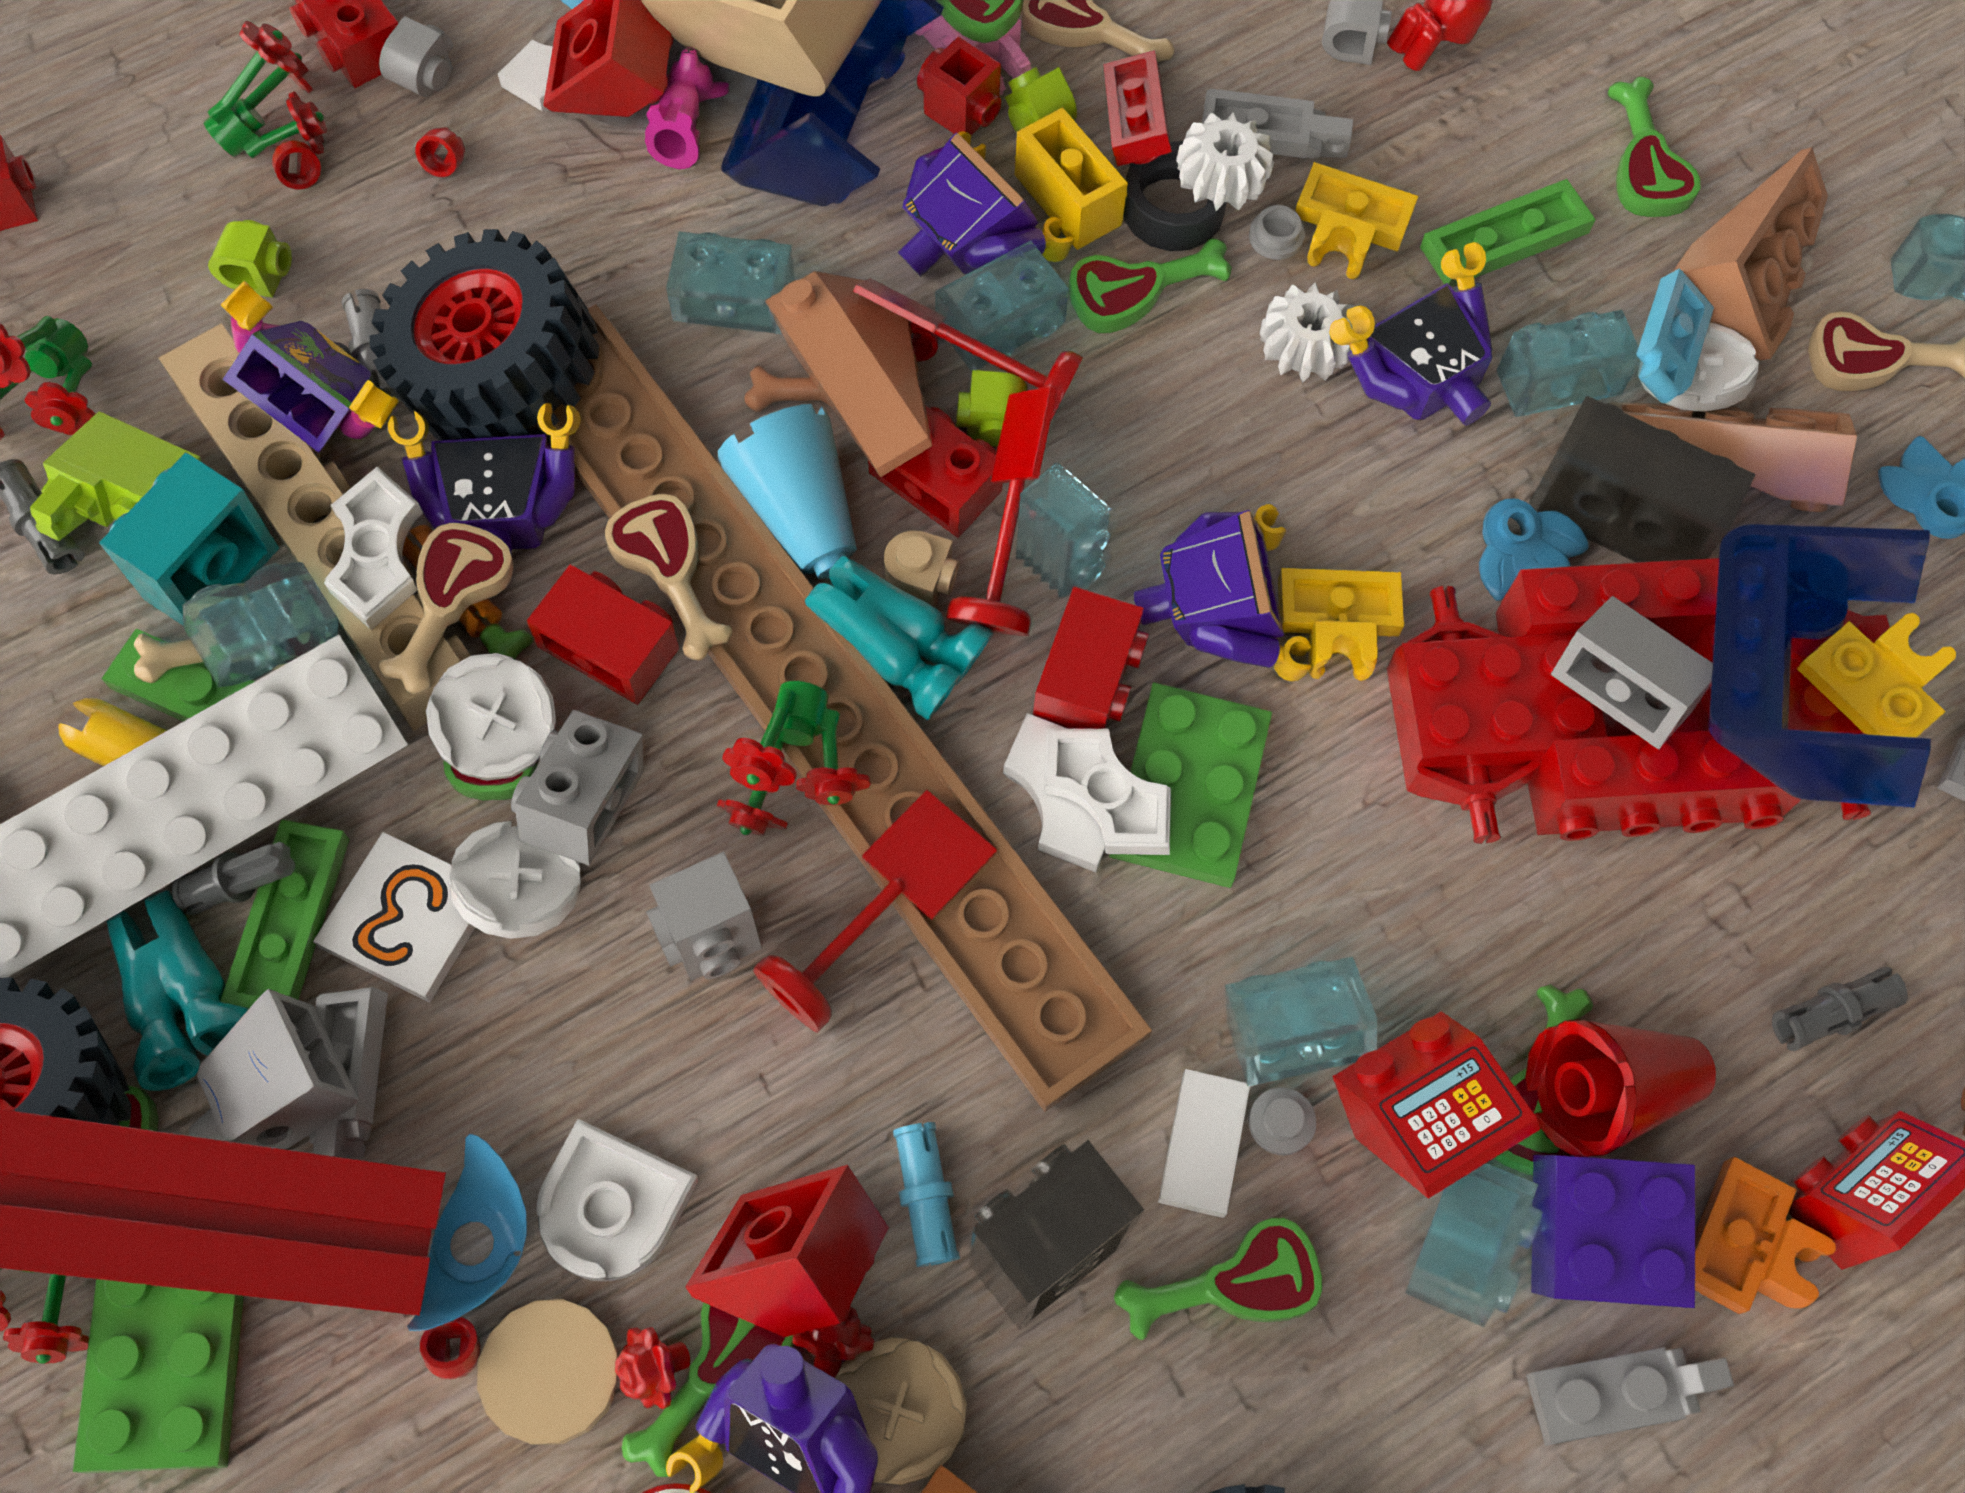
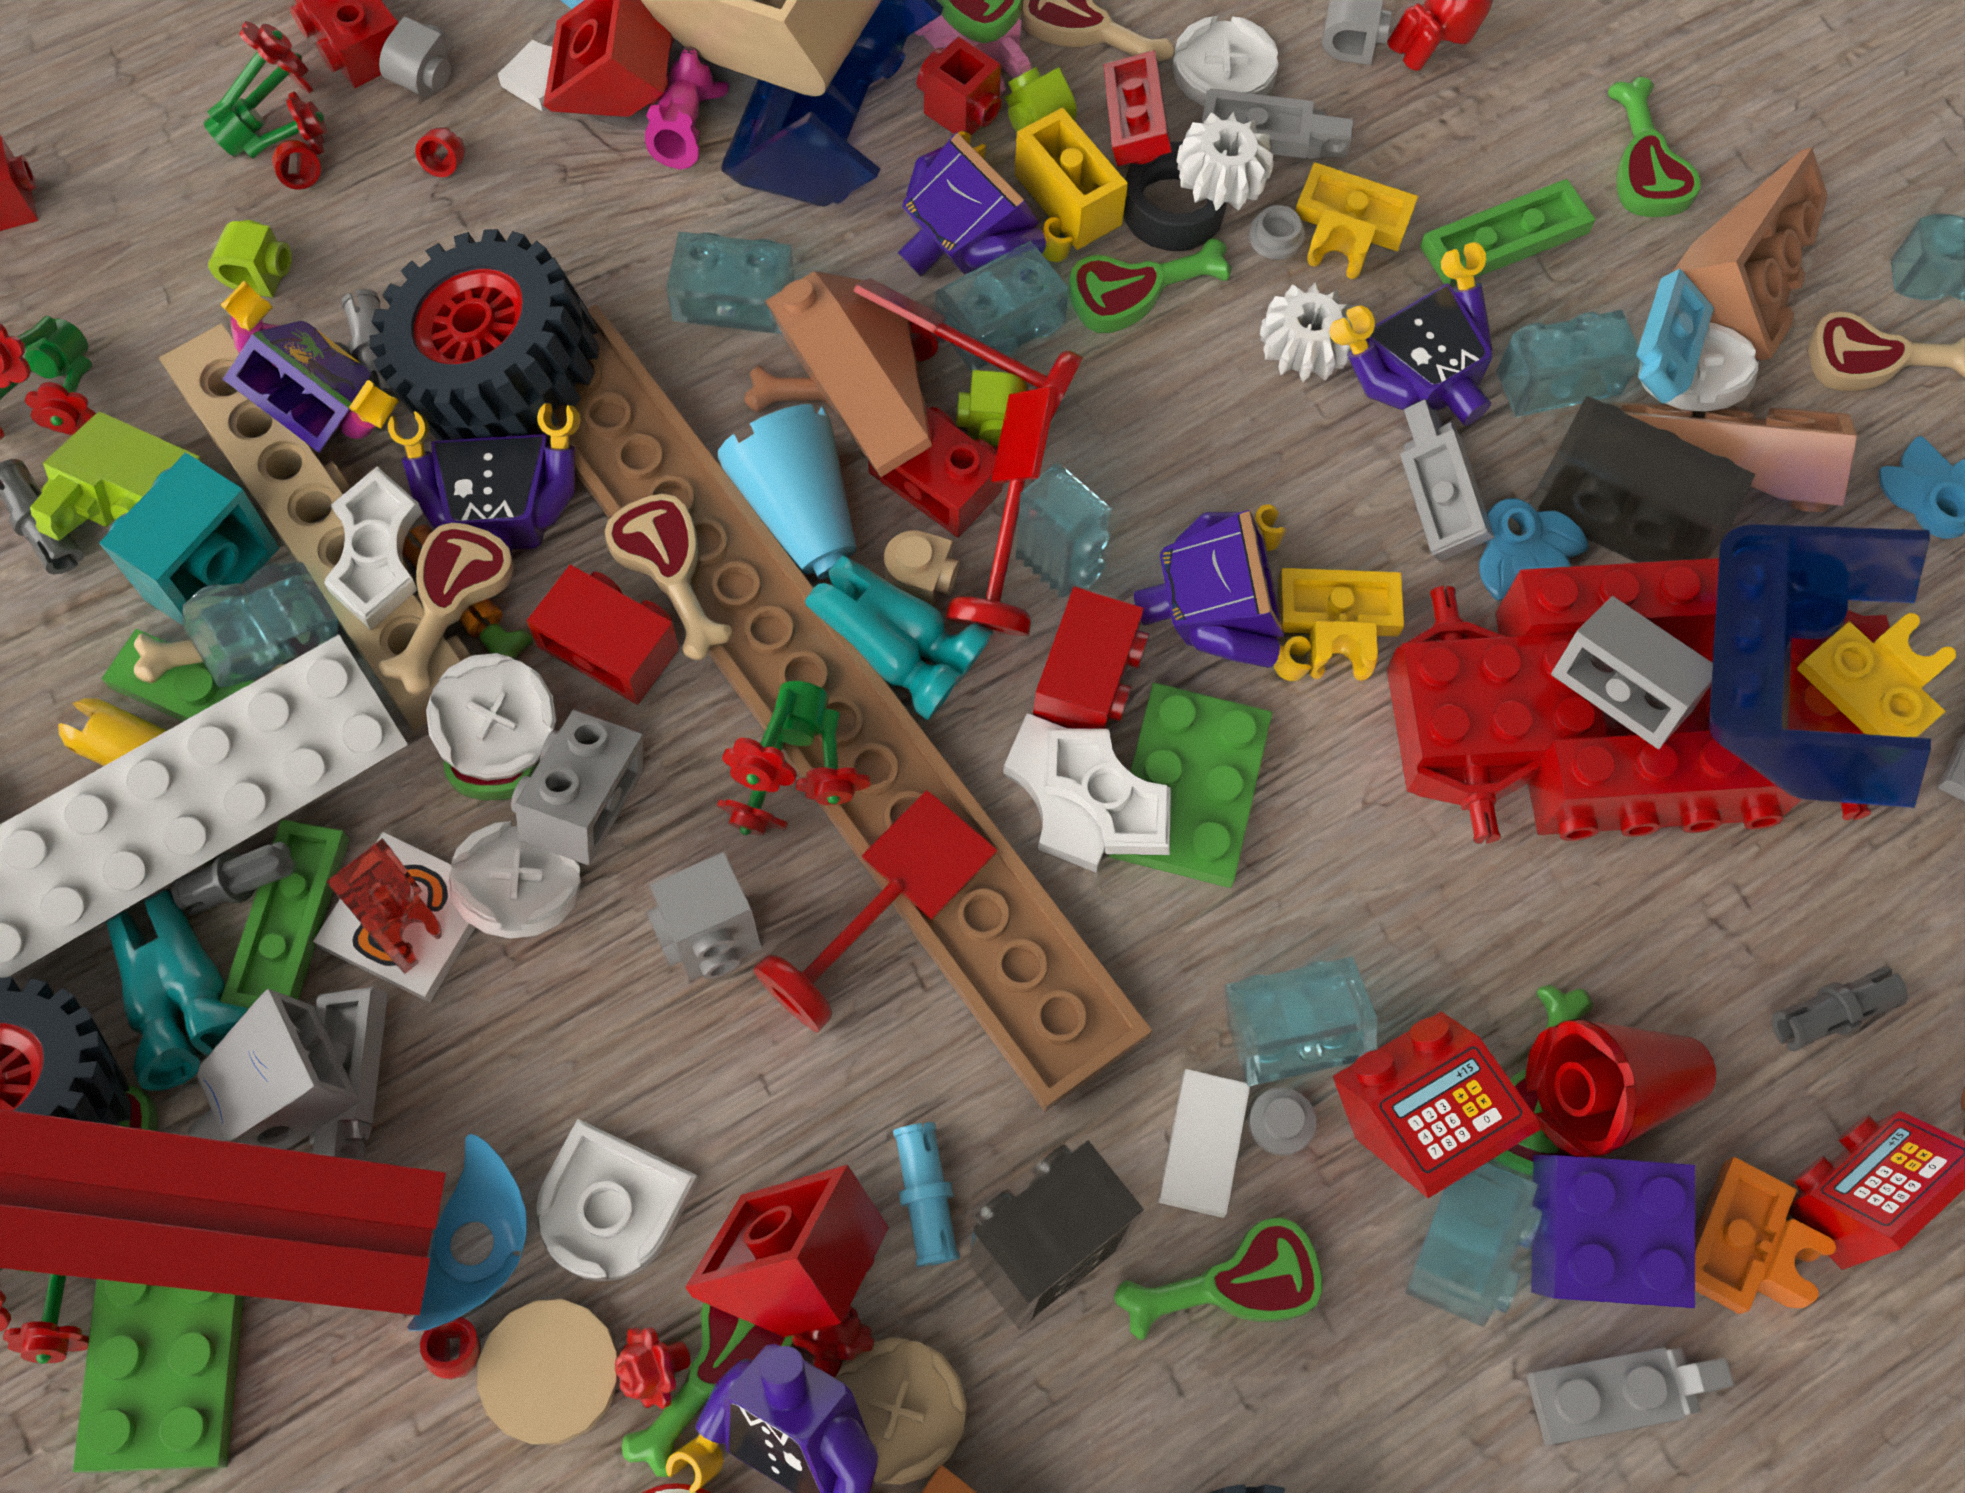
(385, 901): none -> clear red hinge
(1224, 57): none -> white tile
(1443, 484): none -> light grey hinge

